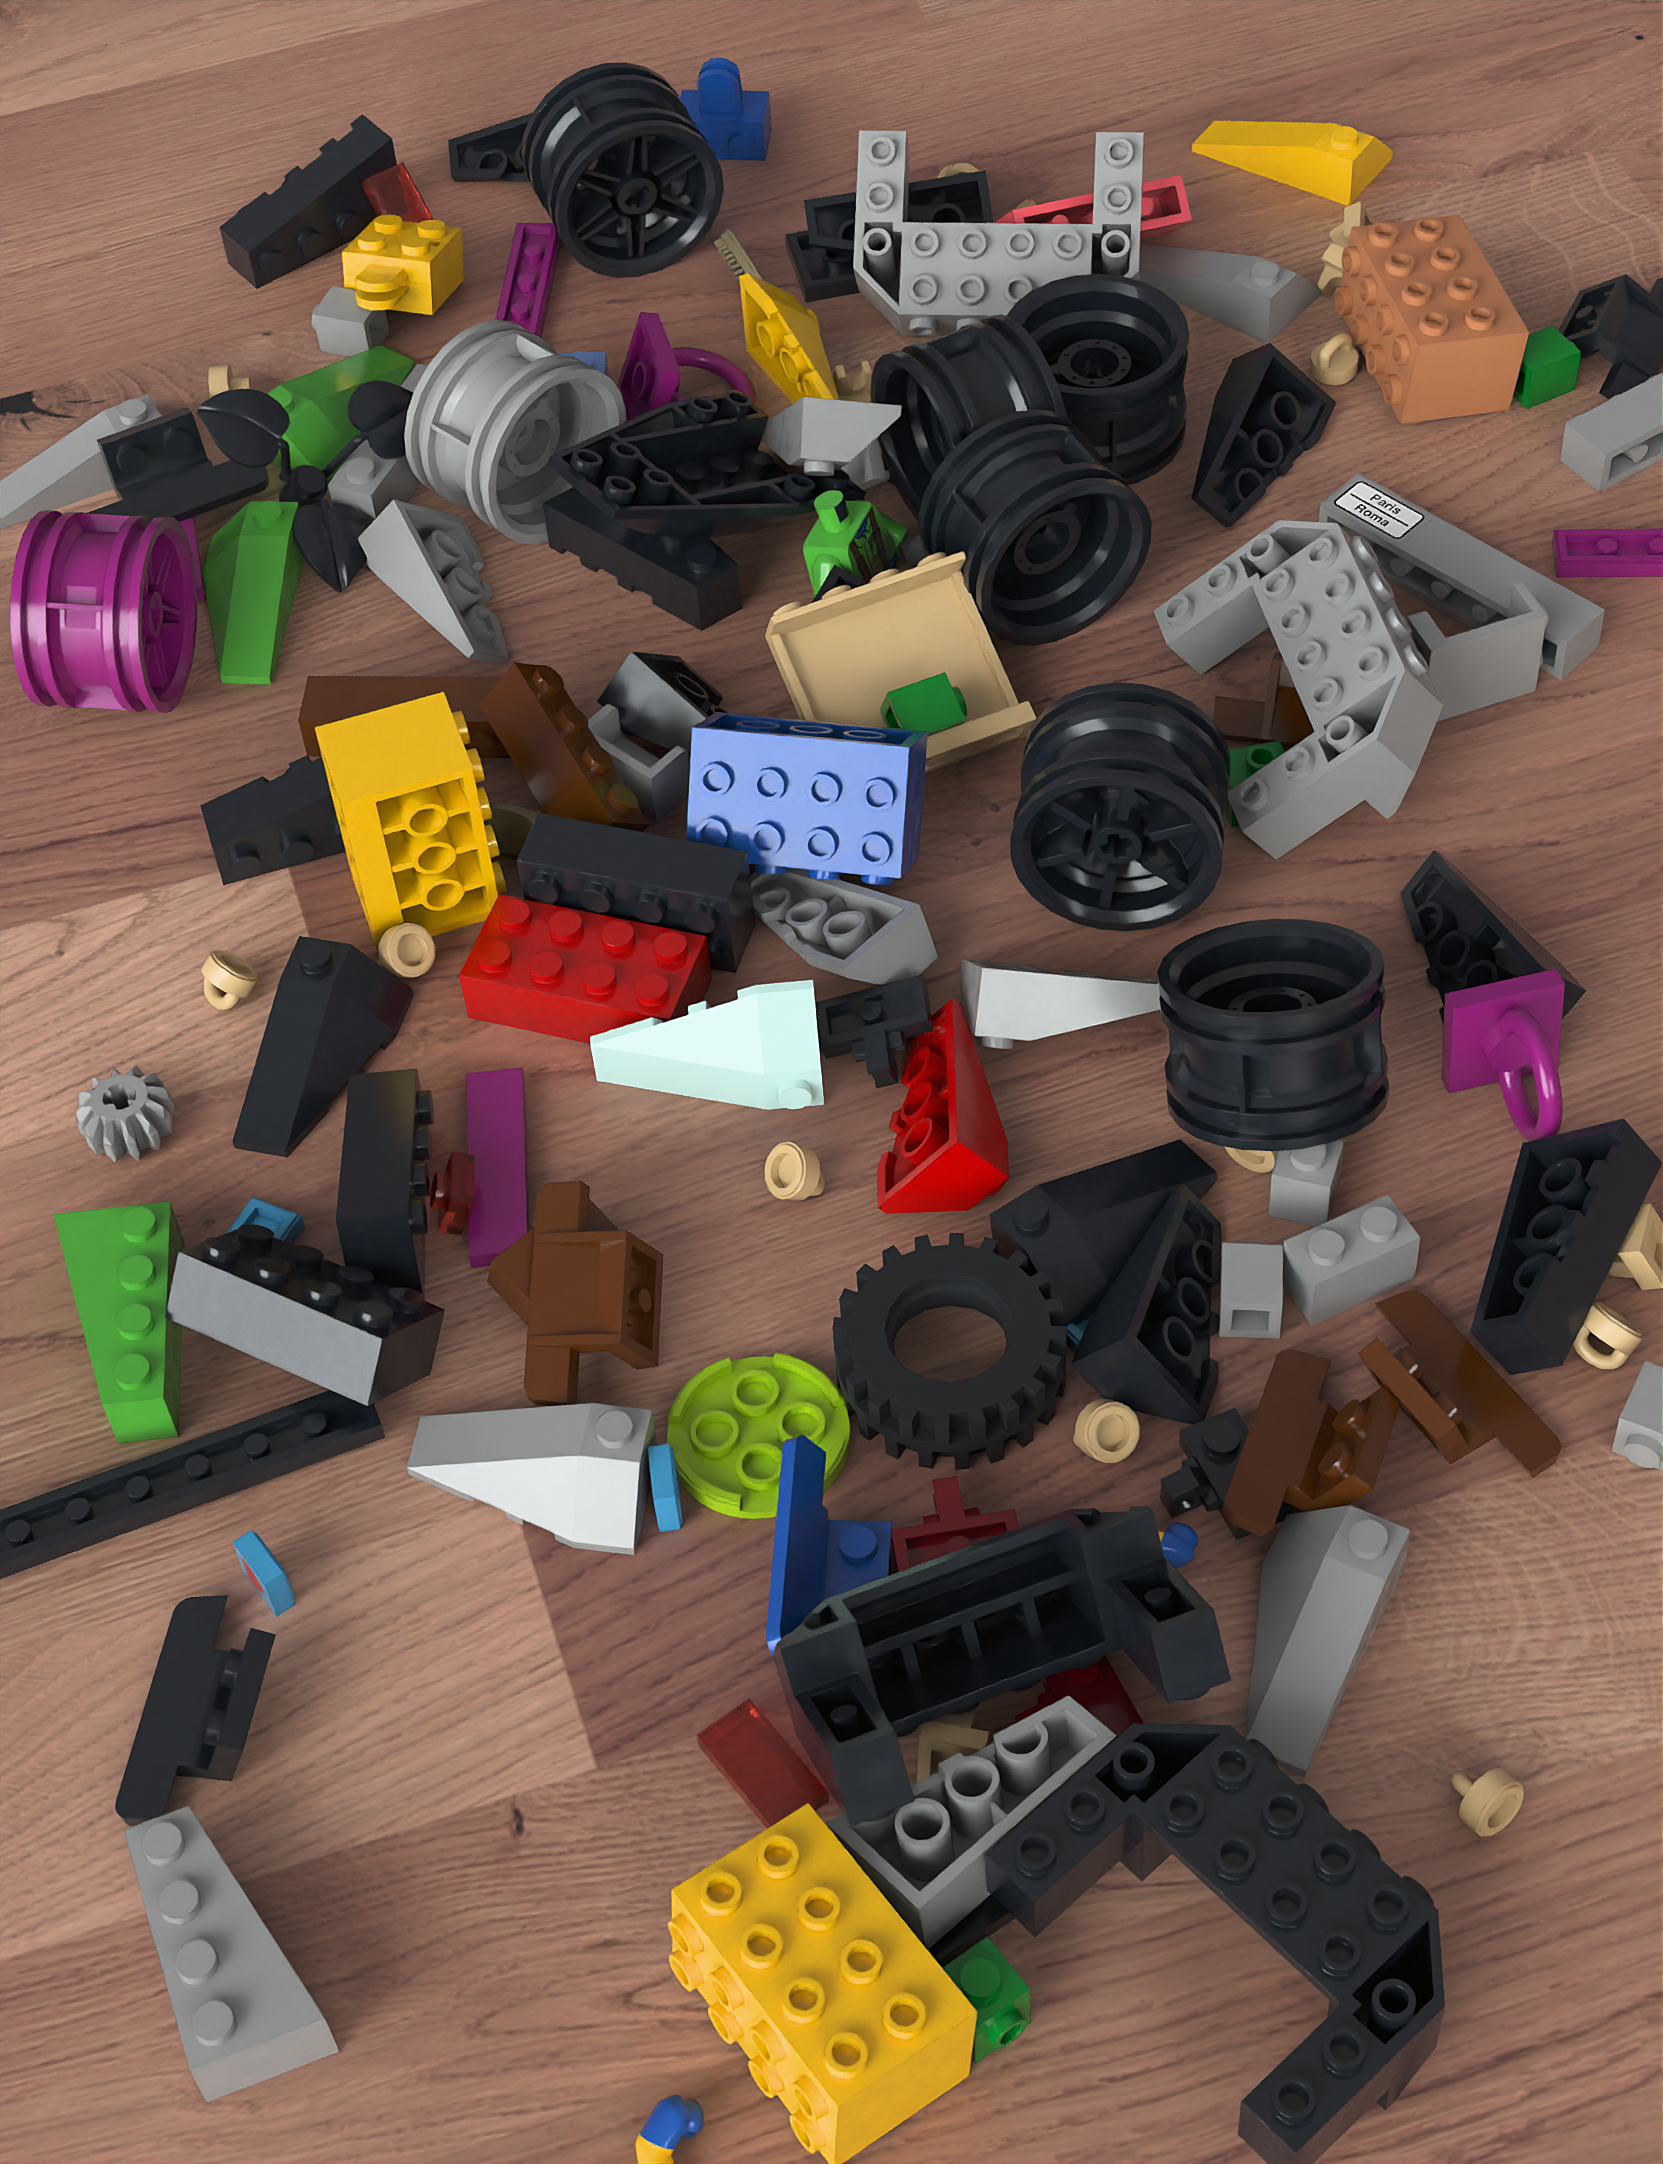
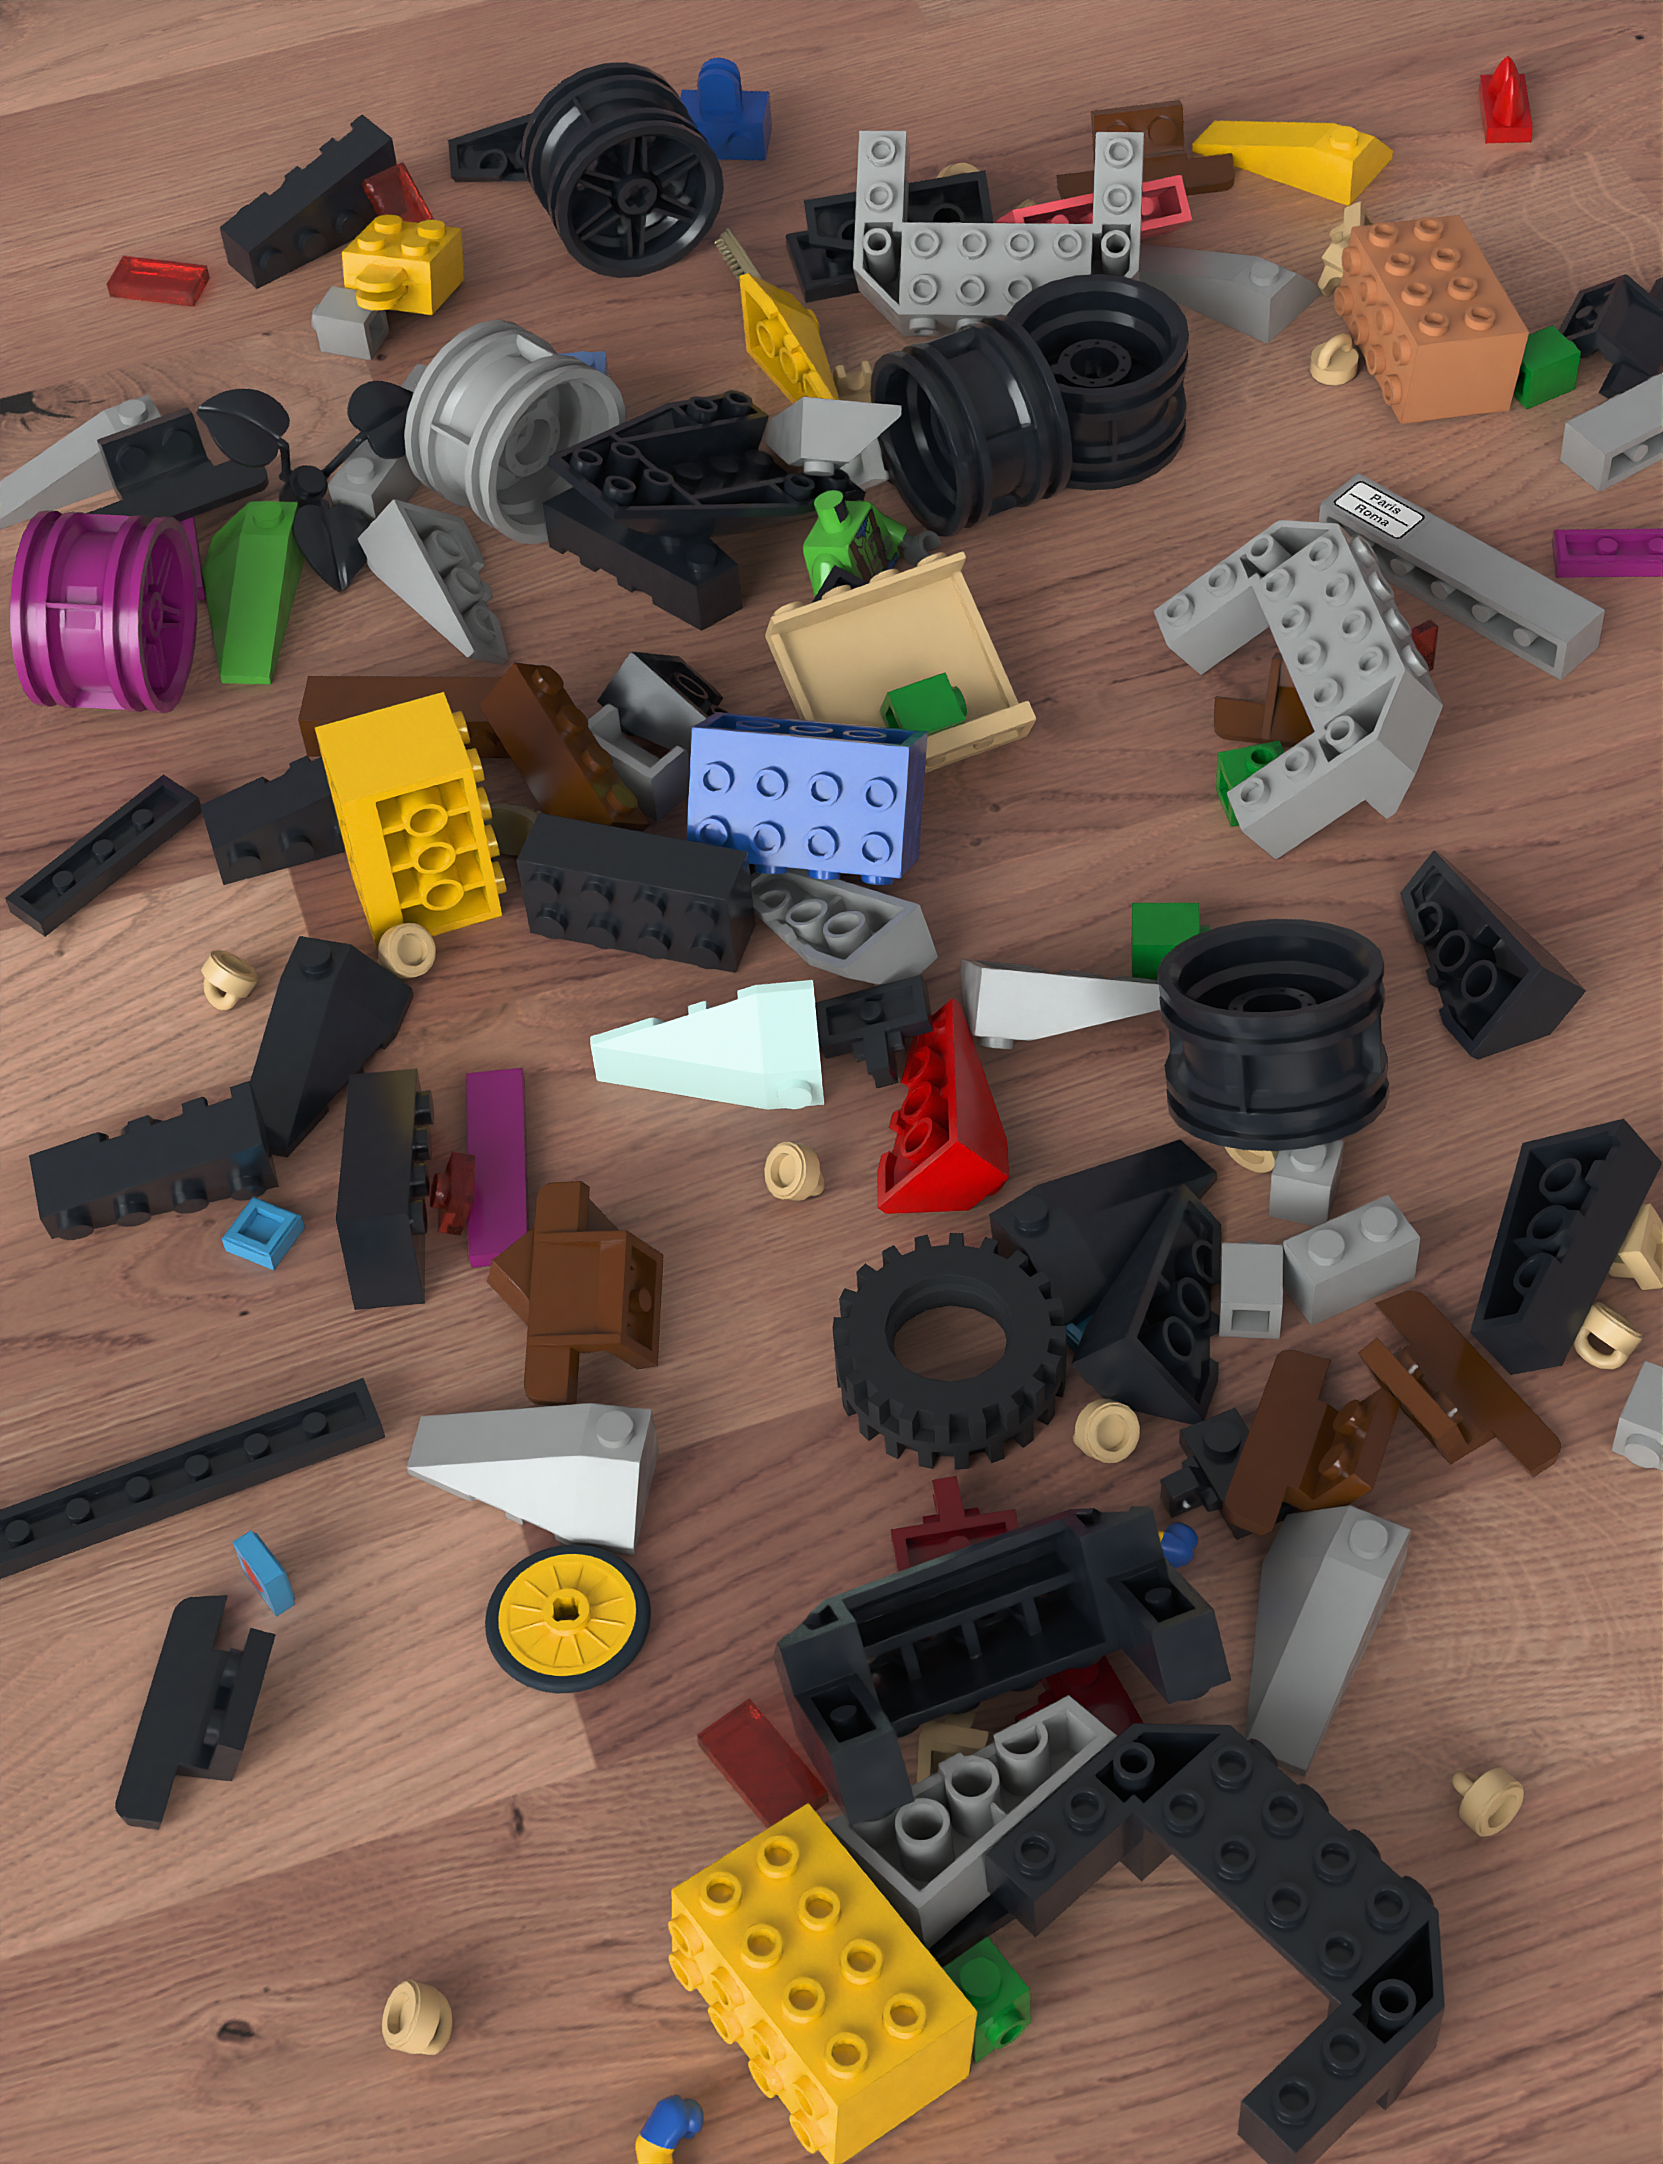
(103, 855): none -> black plate
(122, 1283): bright green wedge -> none
(125, 1113): light grey gear -> none
(155, 1167): none -> black wedge
(158, 281): none -> clear red tile
(222, 380): tan tile -> none
(225, 1975): light grey wedge -> none
(305, 1313): black brick -> none
(320, 402): bright green wedge -> none
(417, 2019): none -> tan tile
(530, 276): magenta tile -> none
(568, 1653): none -> yellow wheel
(579, 970): red brick -> none
(653, 373): magenta tile -> none
(665, 1487): dark azure tile -> none
(734, 1424): lime tile -> none
(810, 1552): blue plate -> none
(1040, 526): black wheel -> none
(1121, 807): black wheel -> none
(1157, 930): none -> green brick
(1162, 150): none -> reddish brown plate
(1256, 431): black wedge -> none
(1487, 661): light grey panel -> none
(1505, 105): none -> red tile
(1506, 1034): magenta tile -> none

